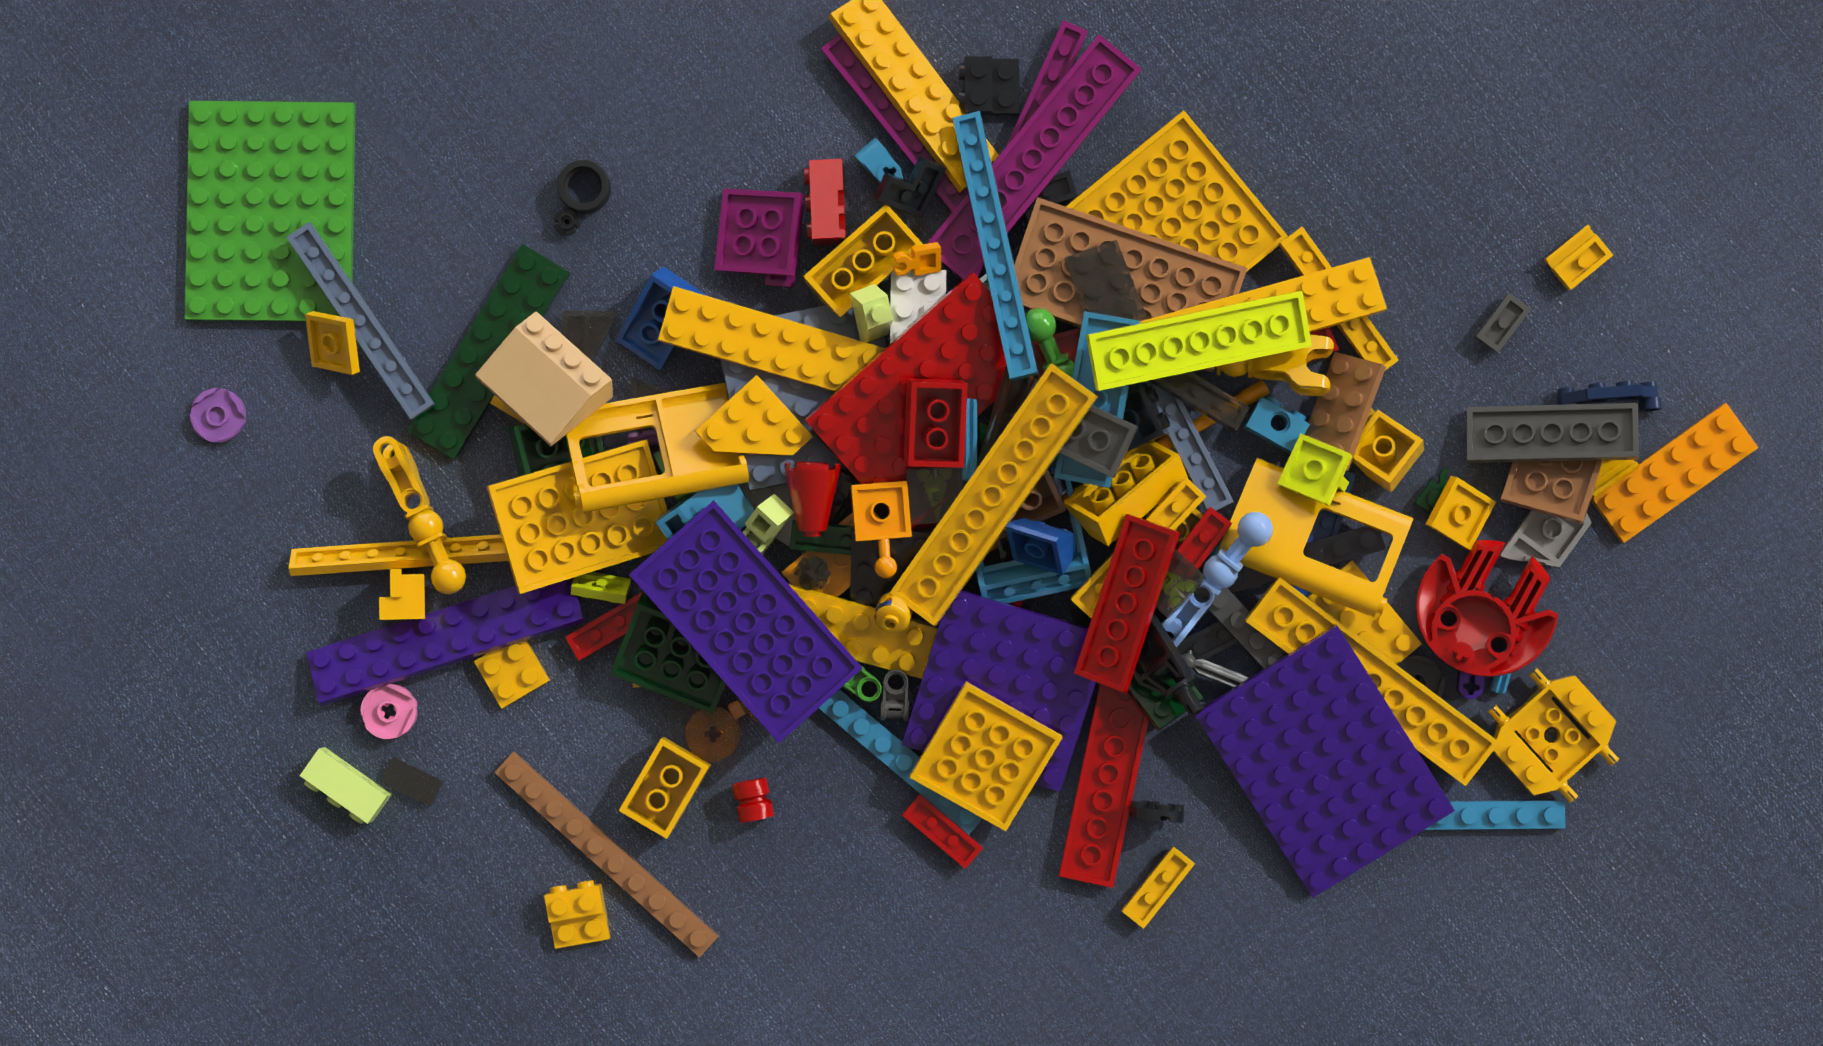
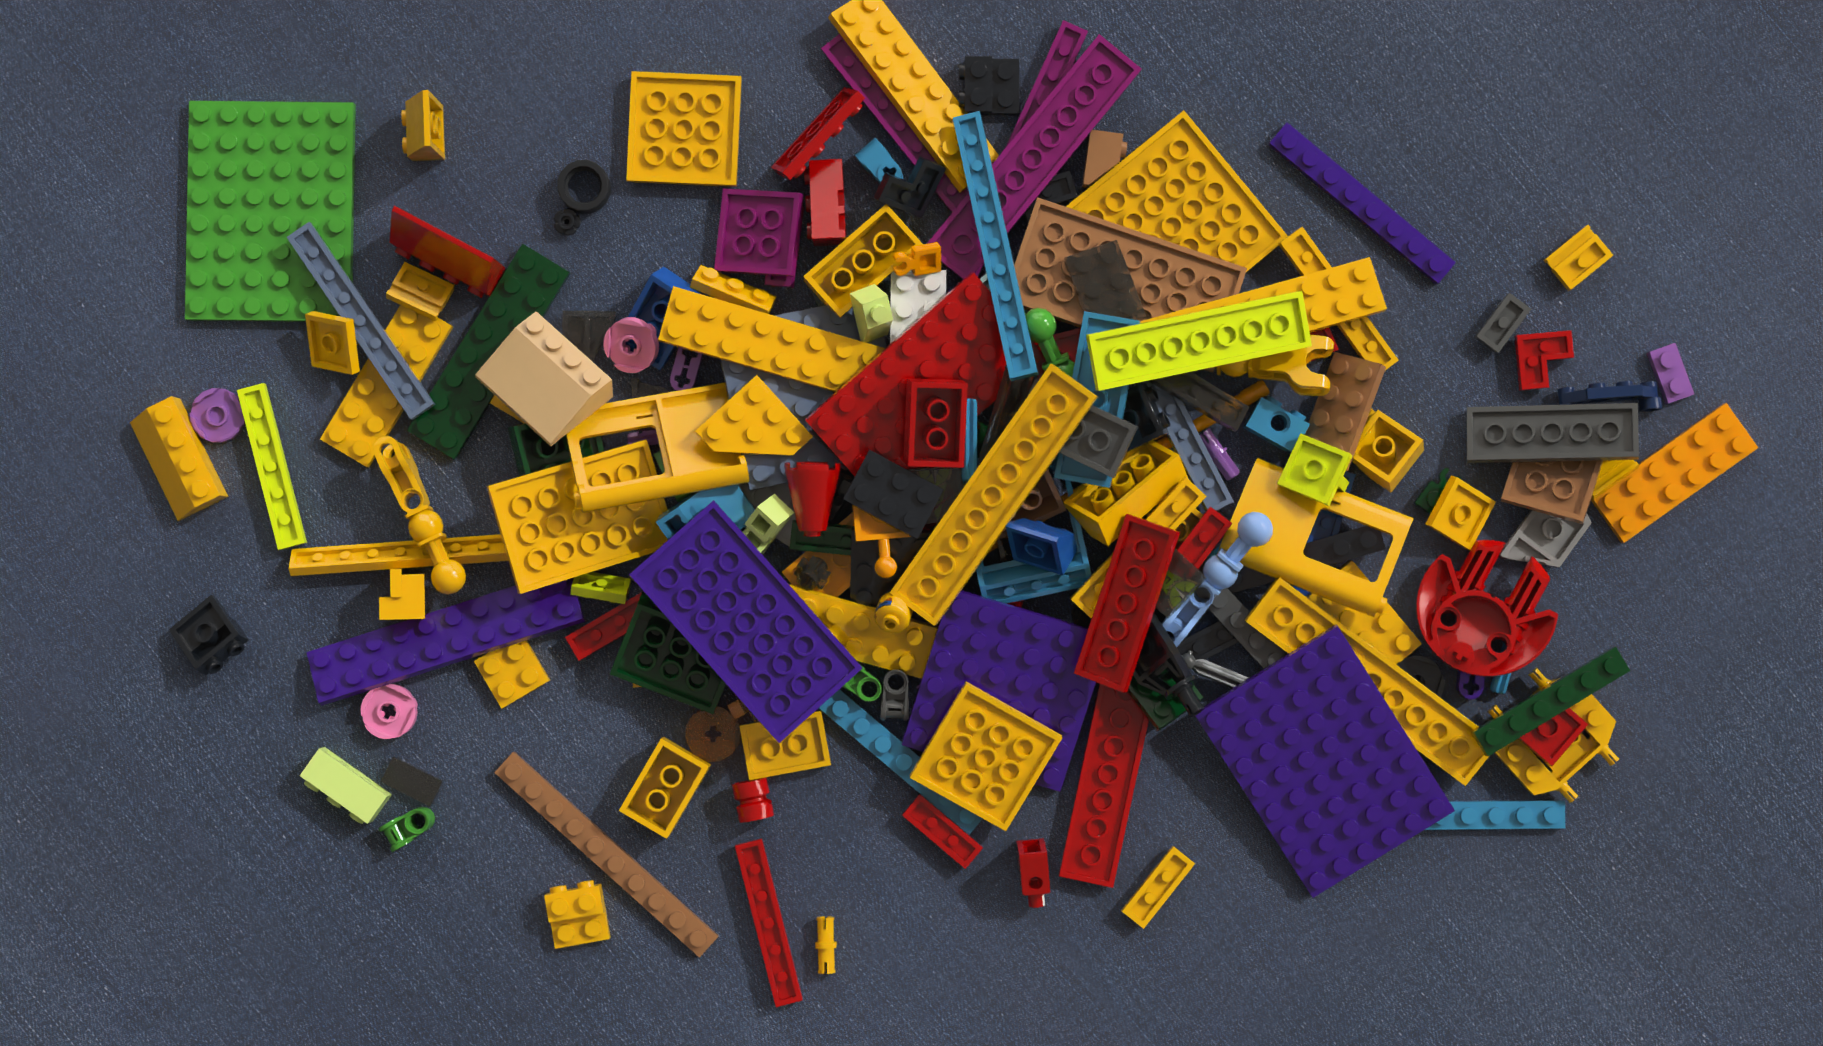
(178, 457): none -> yellow slope
(209, 636): none -> black plate
(271, 466): none -> neon yellow plate
(370, 406): none -> yellow plate
(404, 830): none -> bright green piece
(420, 291): none -> yellow plate
(423, 128): none -> yellow slope
(444, 253): none -> red slope
(644, 337): none -> bright pink plate
(678, 368): none -> medium lavender beam
(684, 129): none -> yellow plate
(731, 290): none -> yellow plate
(769, 922): none -> red plate
(799, 751): none -> yellow plate
(811, 140): none -> red plate
(825, 945): none -> yellow pin
(893, 494): none -> black plate
(1033, 863): none -> red torso
(1102, 155): none -> medium nougat slope
(1156, 812): black plate -> none
(1220, 456): none -> medium lavender axle
(1361, 203): none -> dark purple plate
(1535, 351): none -> red plate
(1550, 701): none -> dark green plate
(1554, 736): none -> red plate
(1670, 373): none -> medium lavender plate

